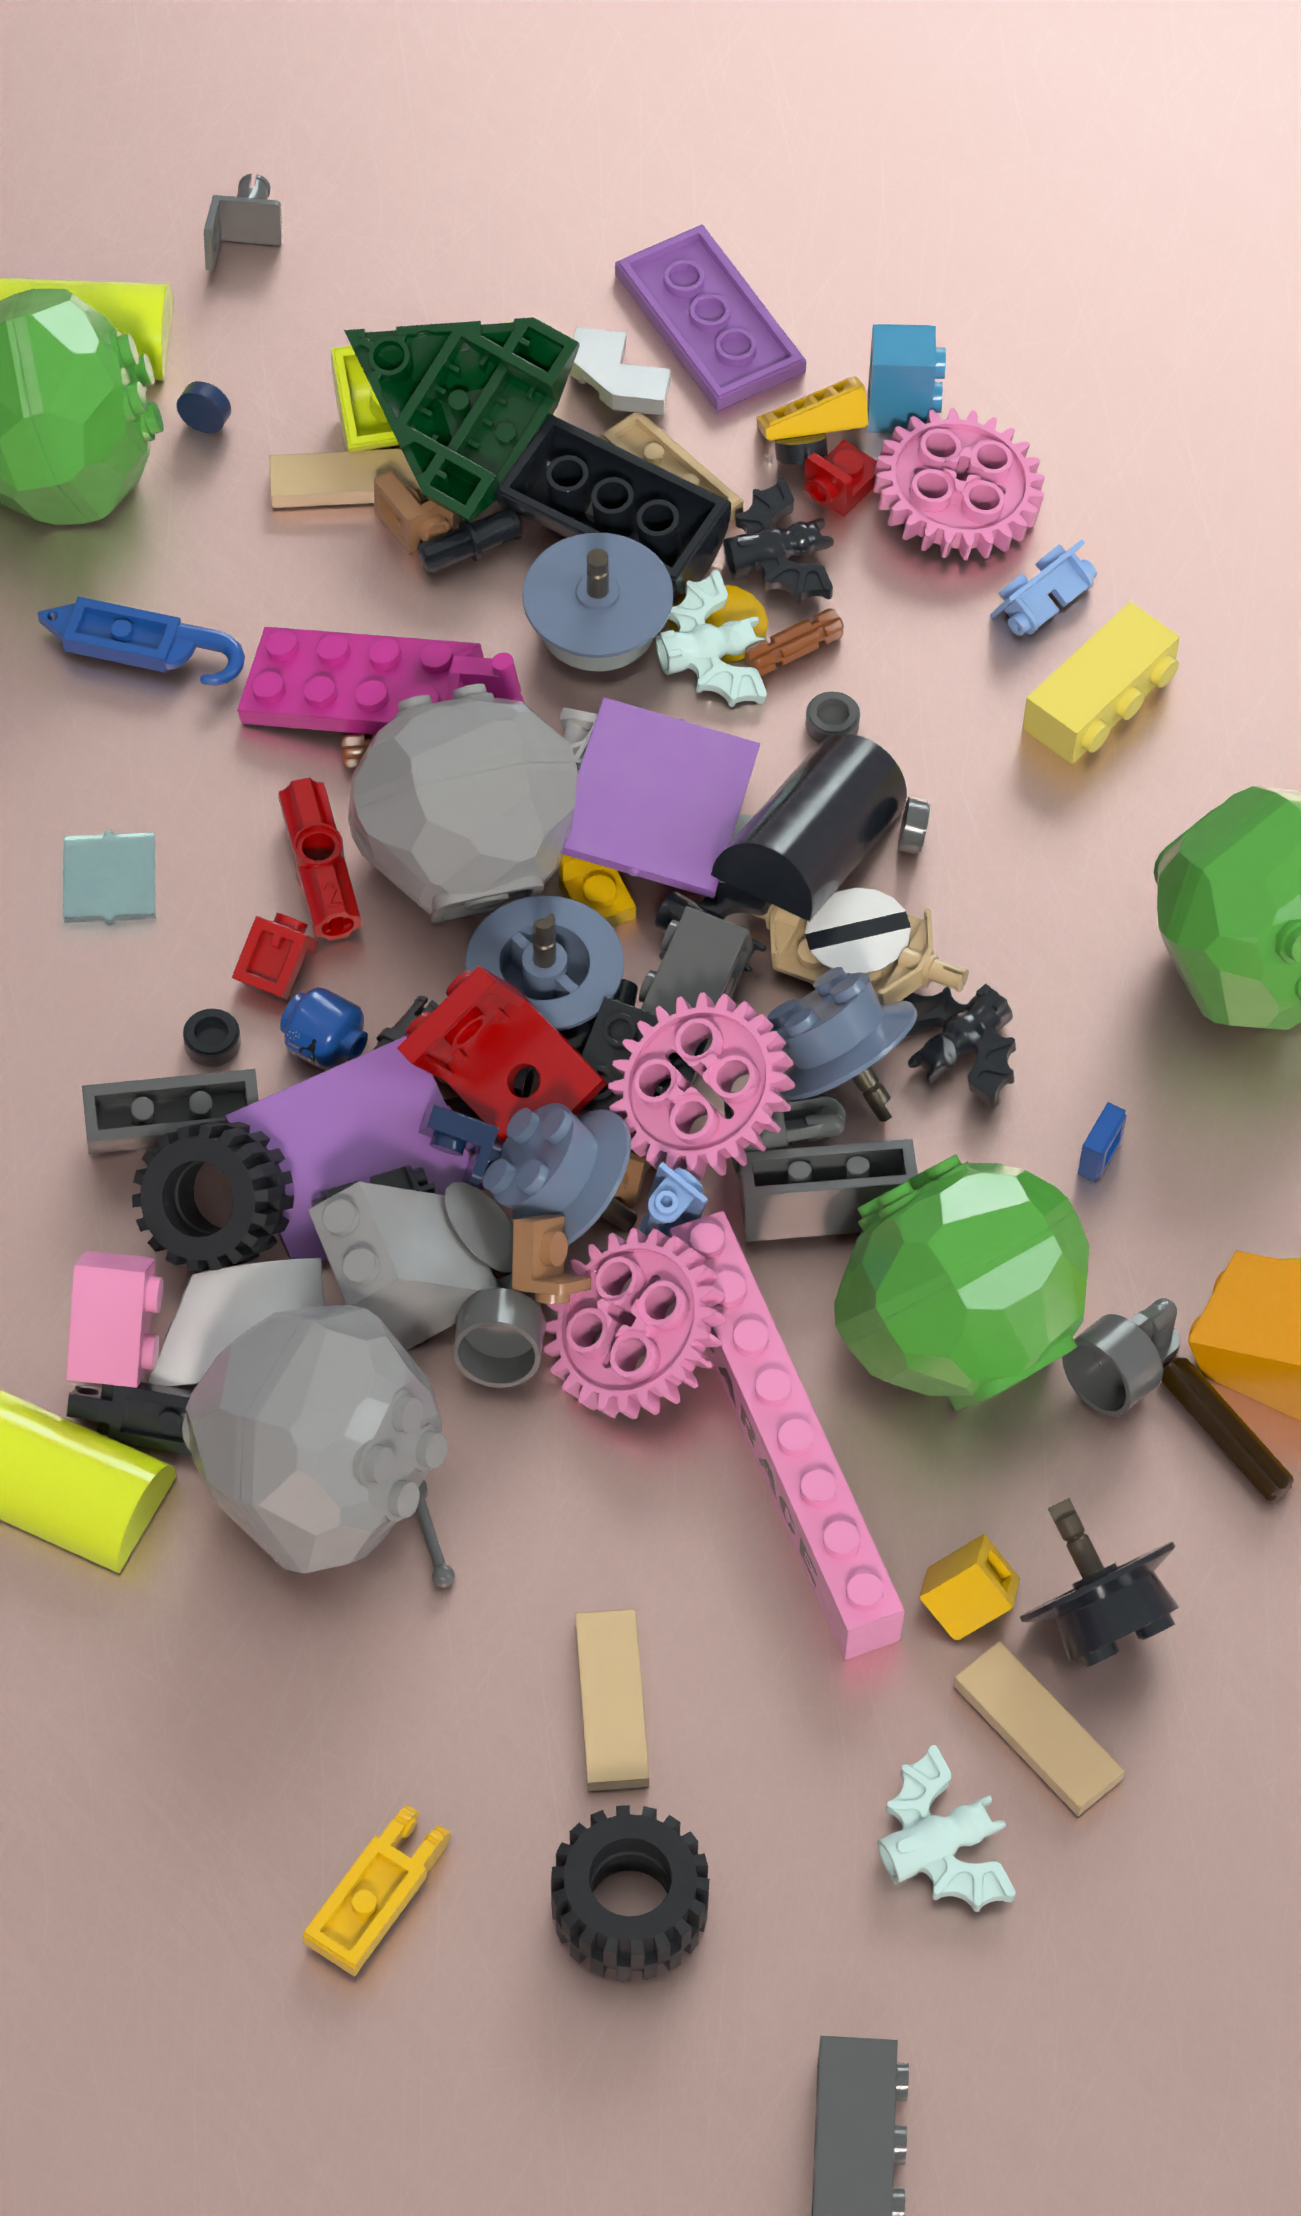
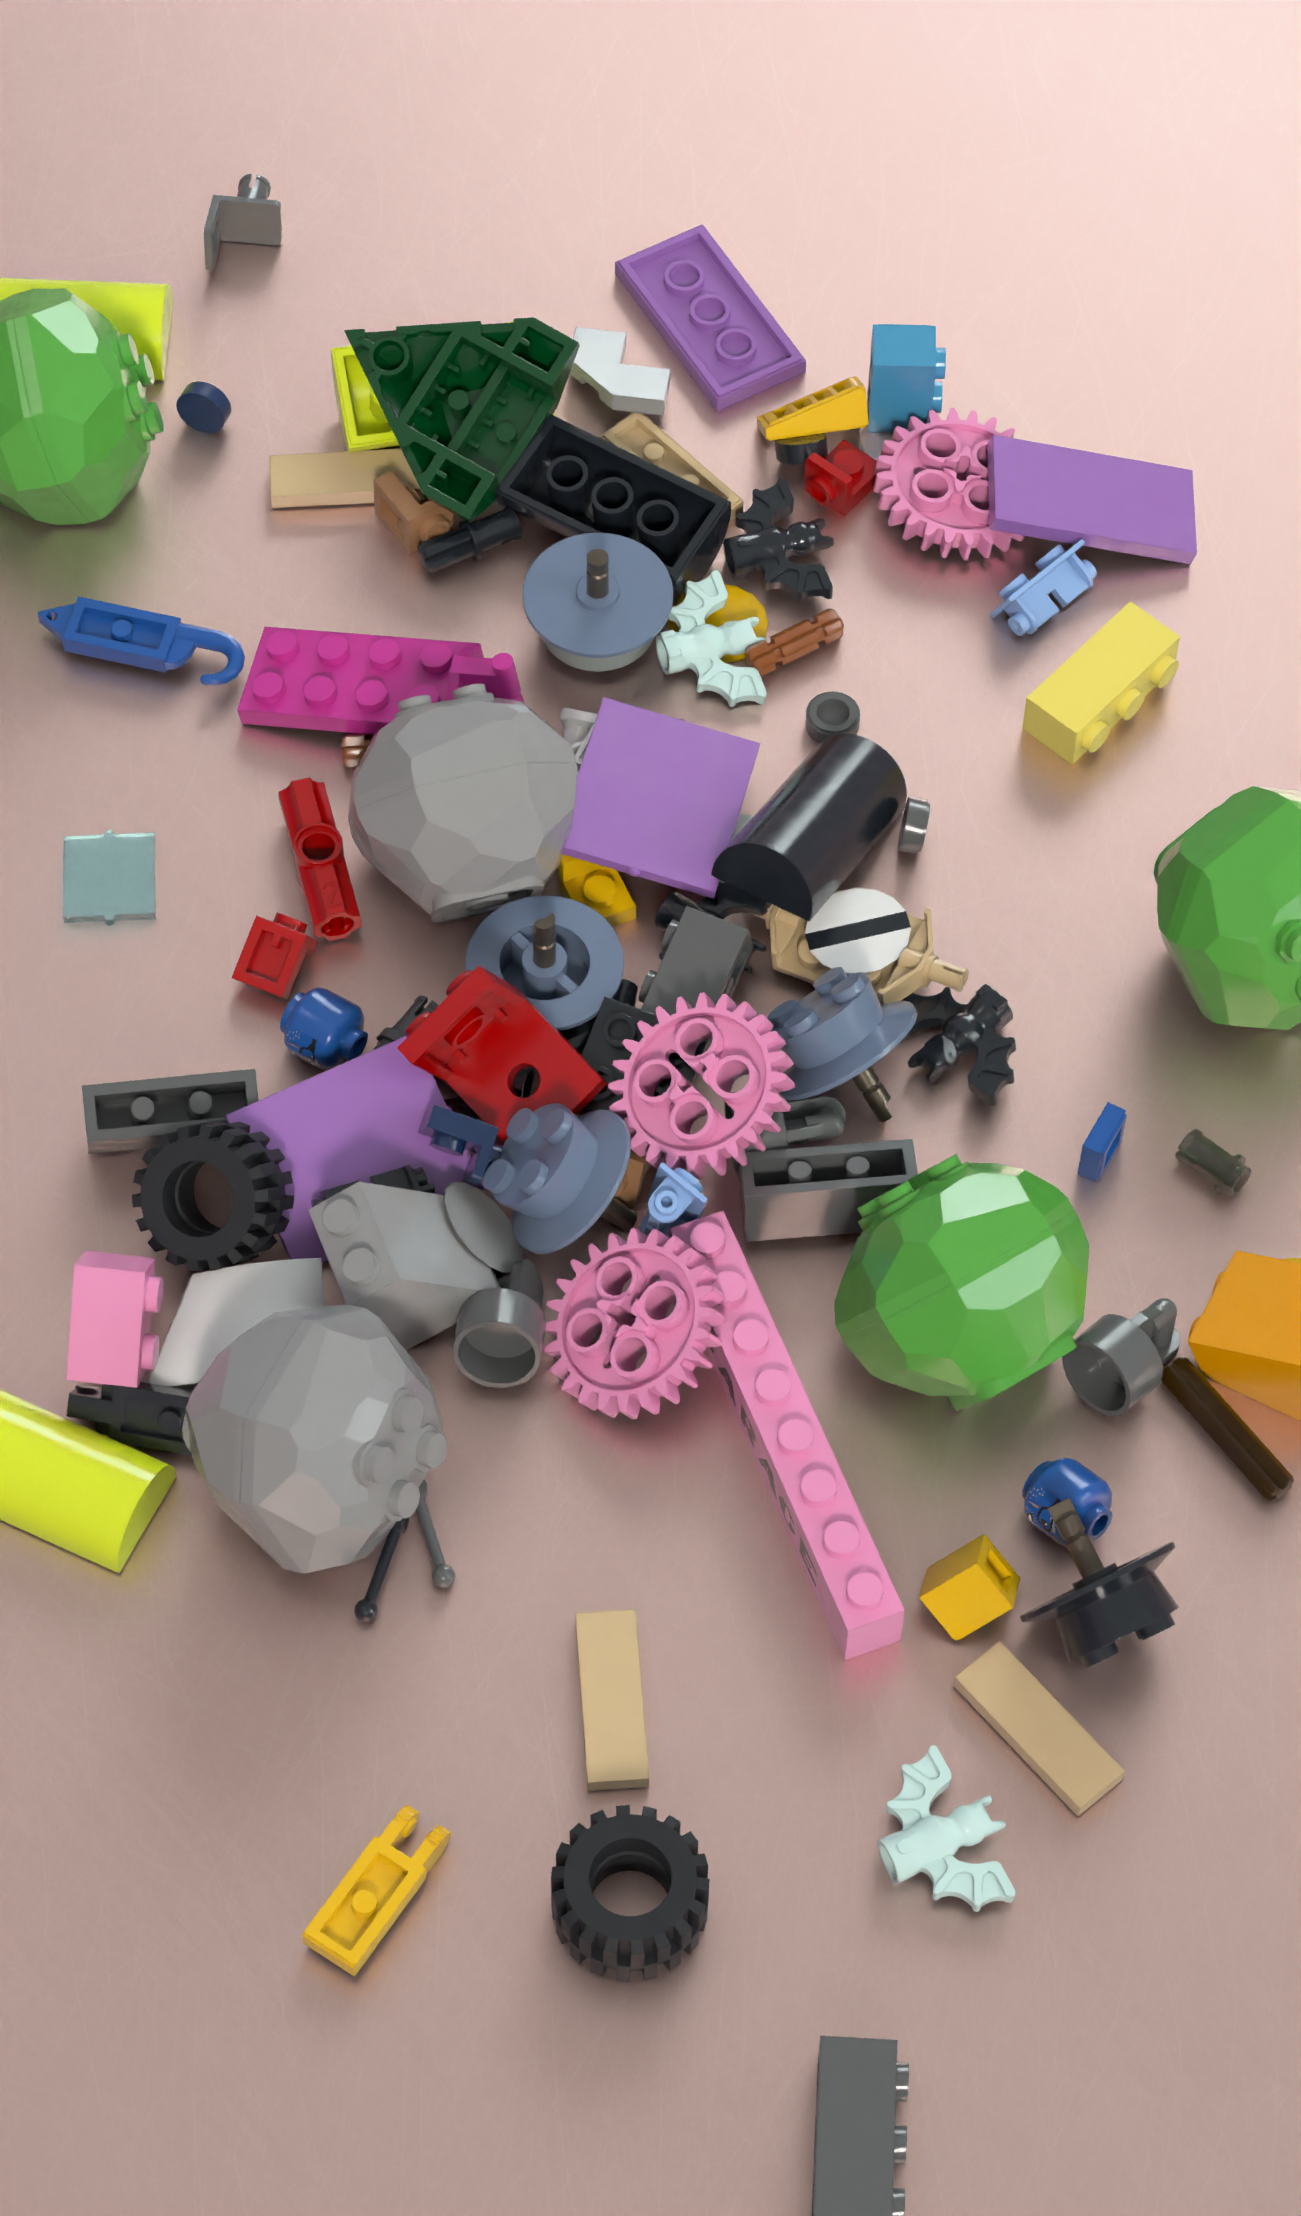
(212, 1037): black tile -> none
(367, 1609): none -> black hinge
(540, 1257): medium nougat bracket -> none
(1066, 1479): none -> blue head
(1091, 497): none -> medium lavender tile
(1214, 1163): none -> clear smoke pin

